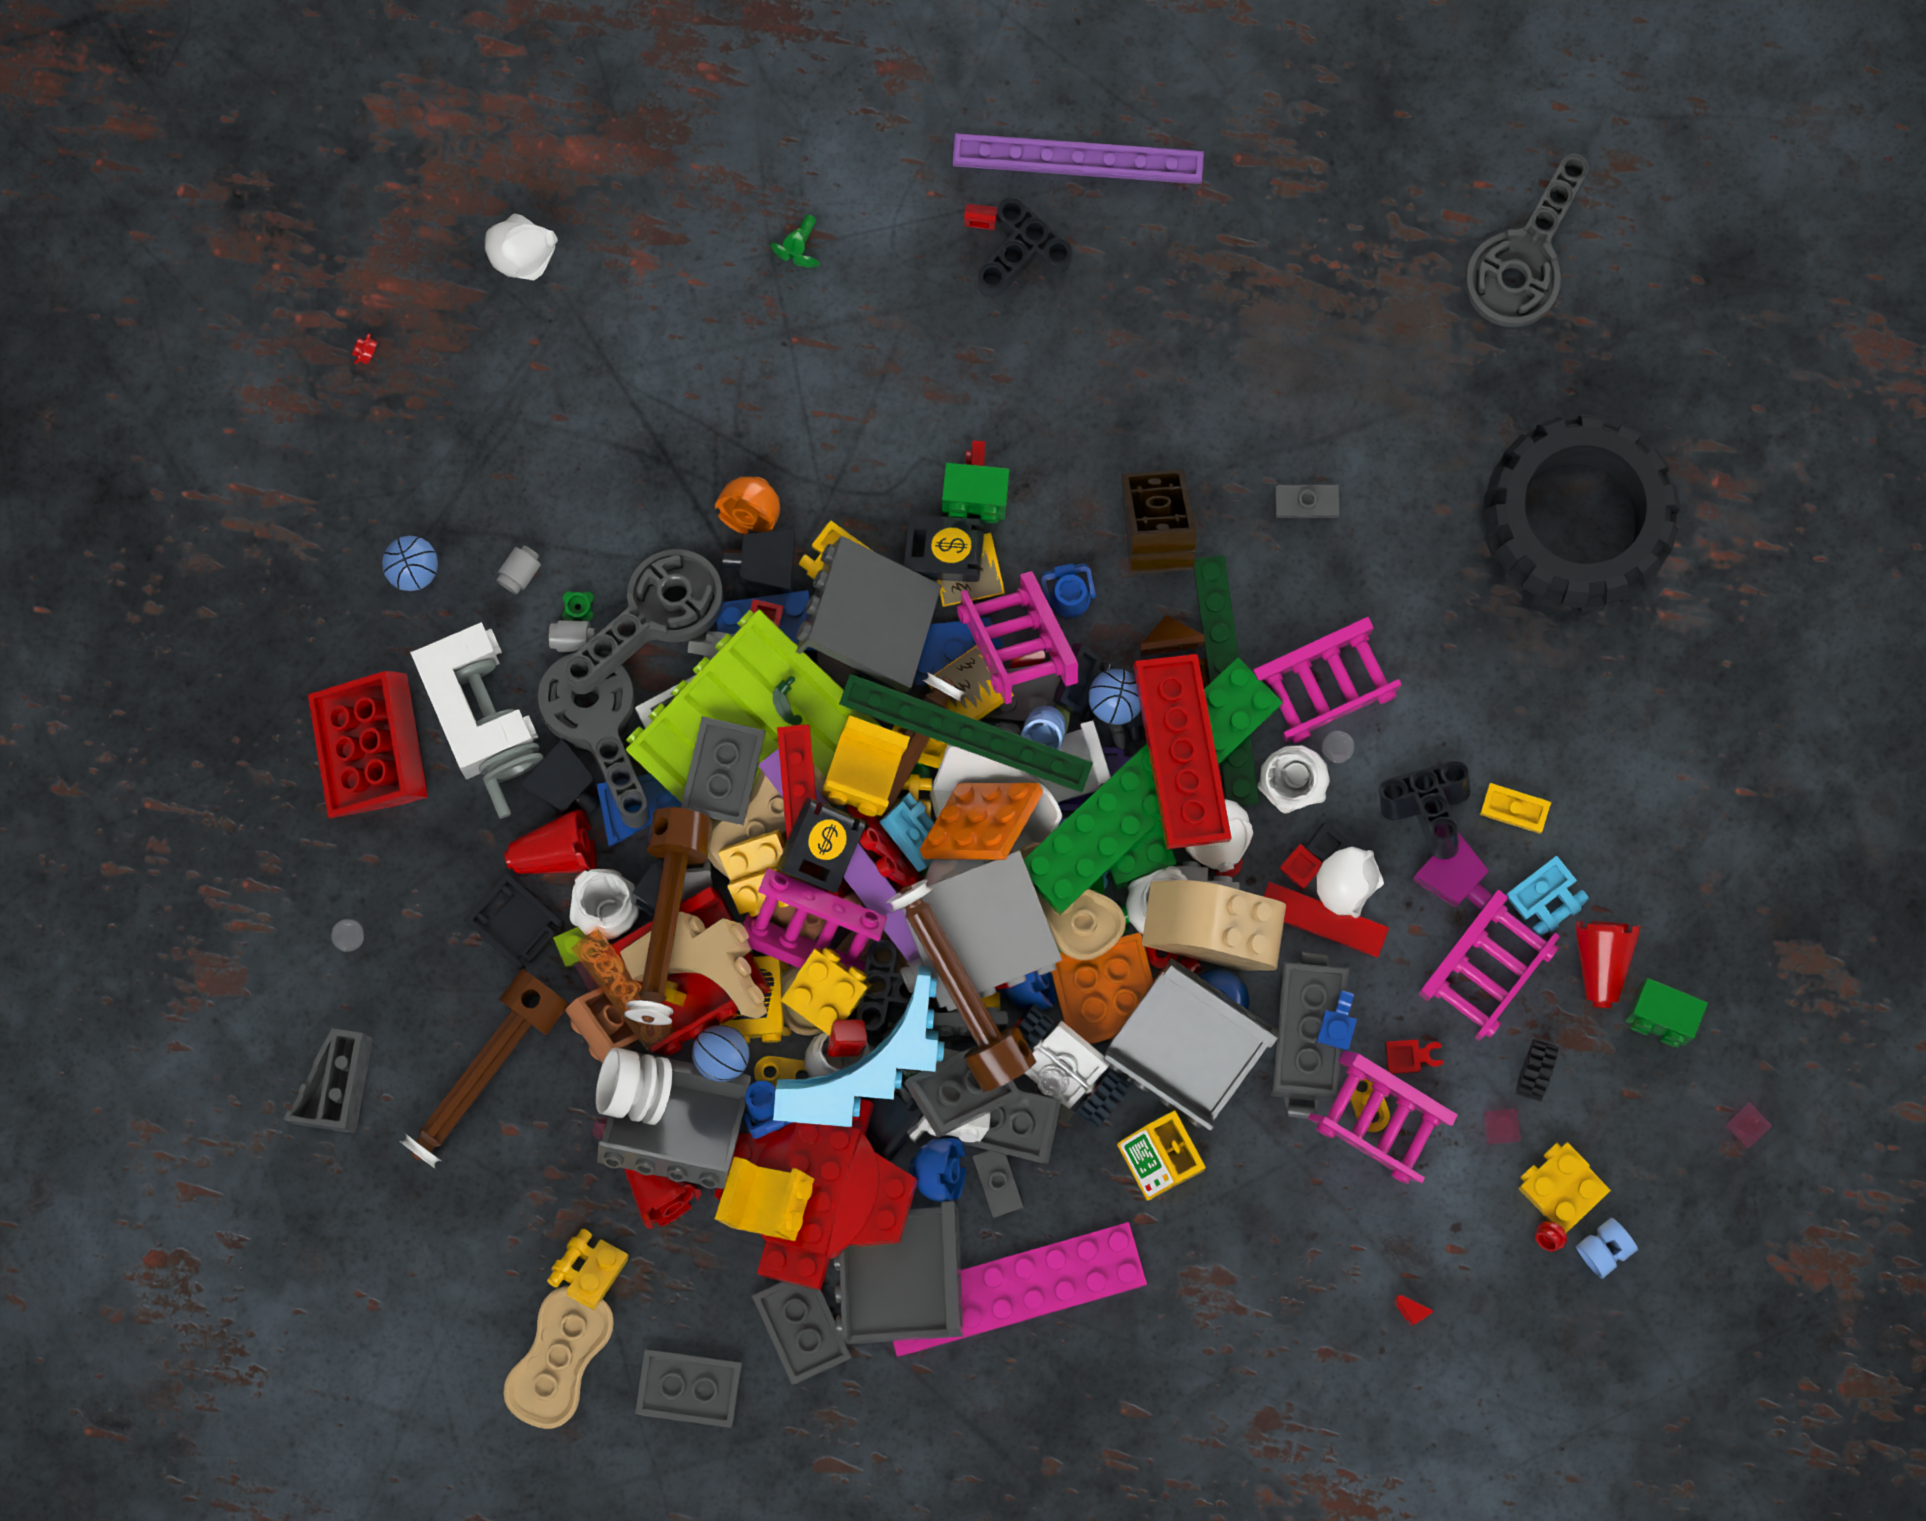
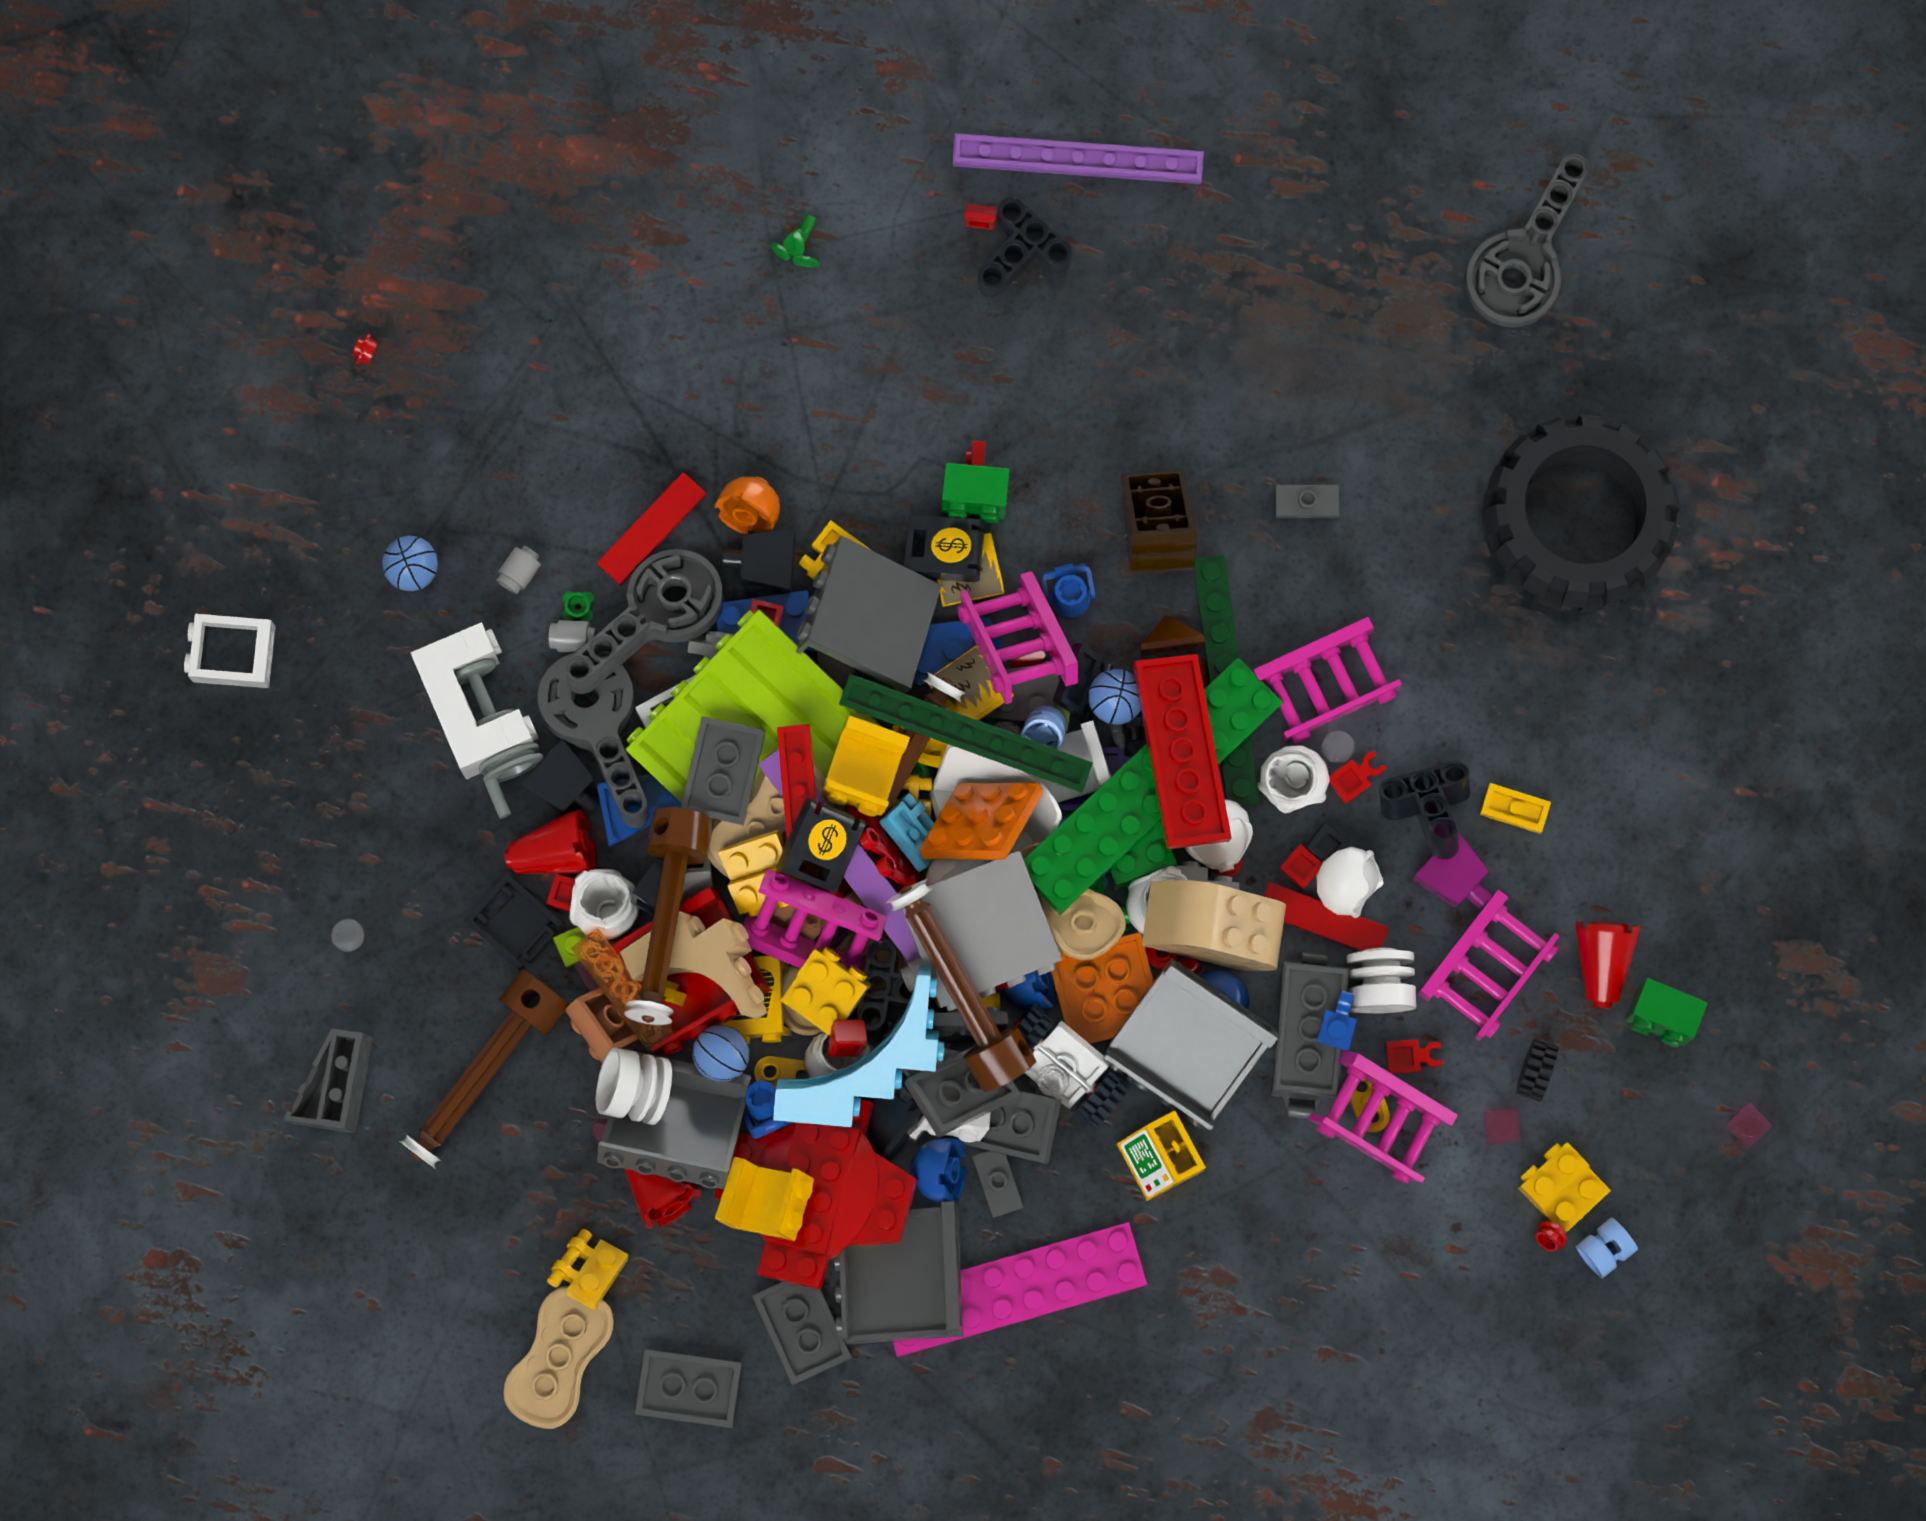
(262, 658): none -> white window
(367, 744): red slope -> none
(519, 247): white helmet -> none
(561, 892): none -> red plate
(651, 529): none -> red tile
(781, 702): dark green piece -> none
(1352, 779): none -> red plate
(1381, 981): none -> white wheel
(1411, 1310): red slope -> none
(1540, 889): medium azure plate -> none

